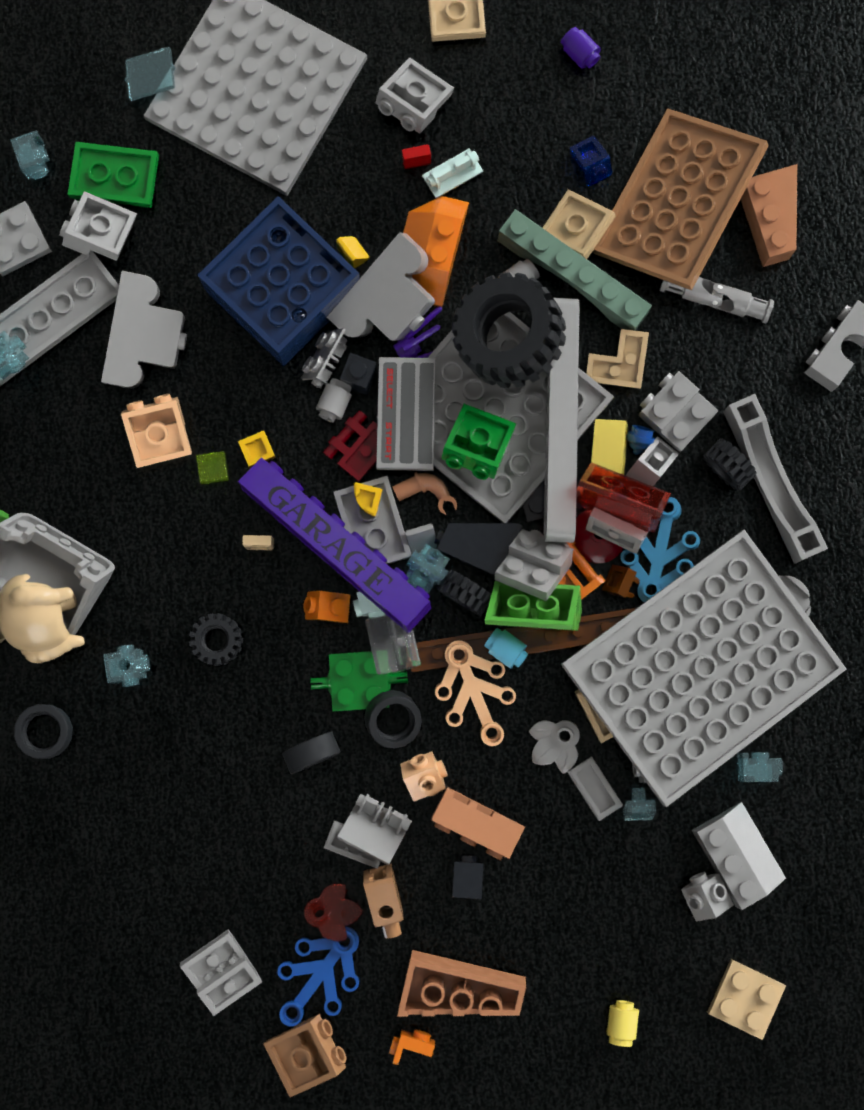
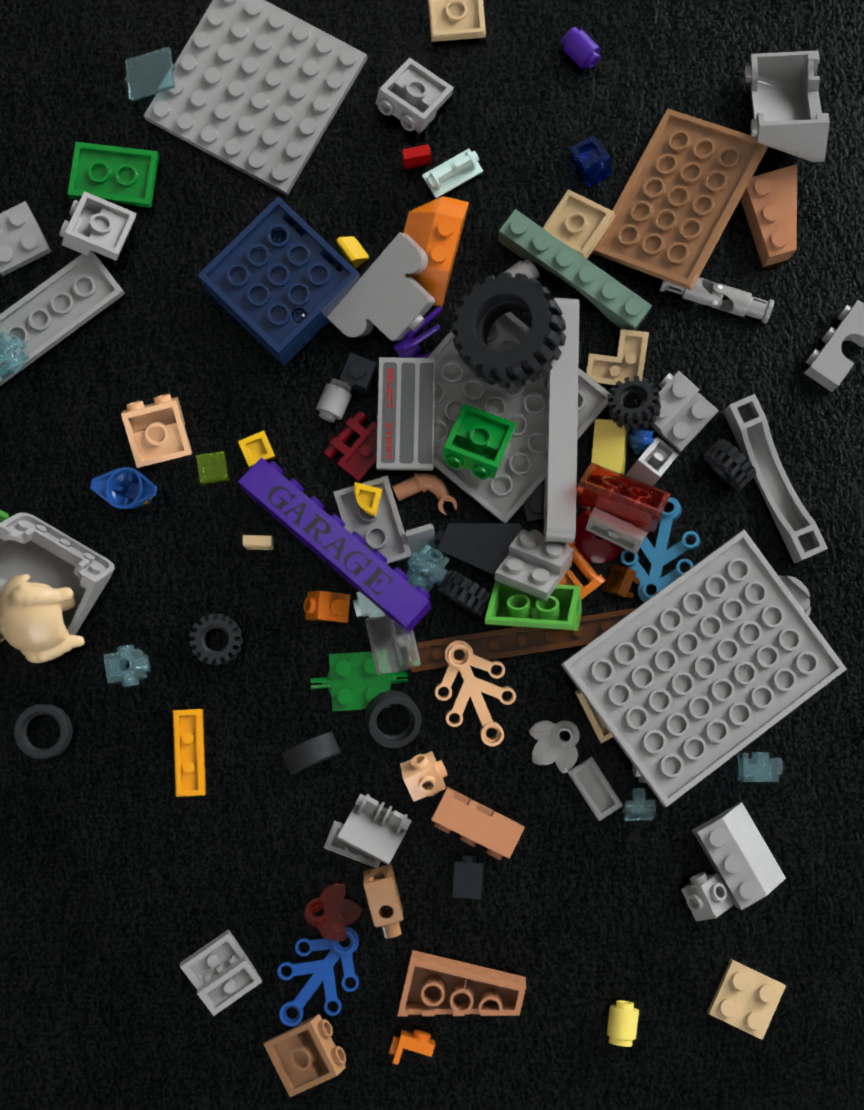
(31, 155): clear light blue brick -> none
(124, 488): none -> blue hat
(141, 332): light grey brick -> none
(189, 752): none -> light orange tile
(327, 344): light grey hinge -> none
(506, 648): medium azure brick -> none
(632, 390): none -> black tyre
(788, 103): none -> light grey windscreen

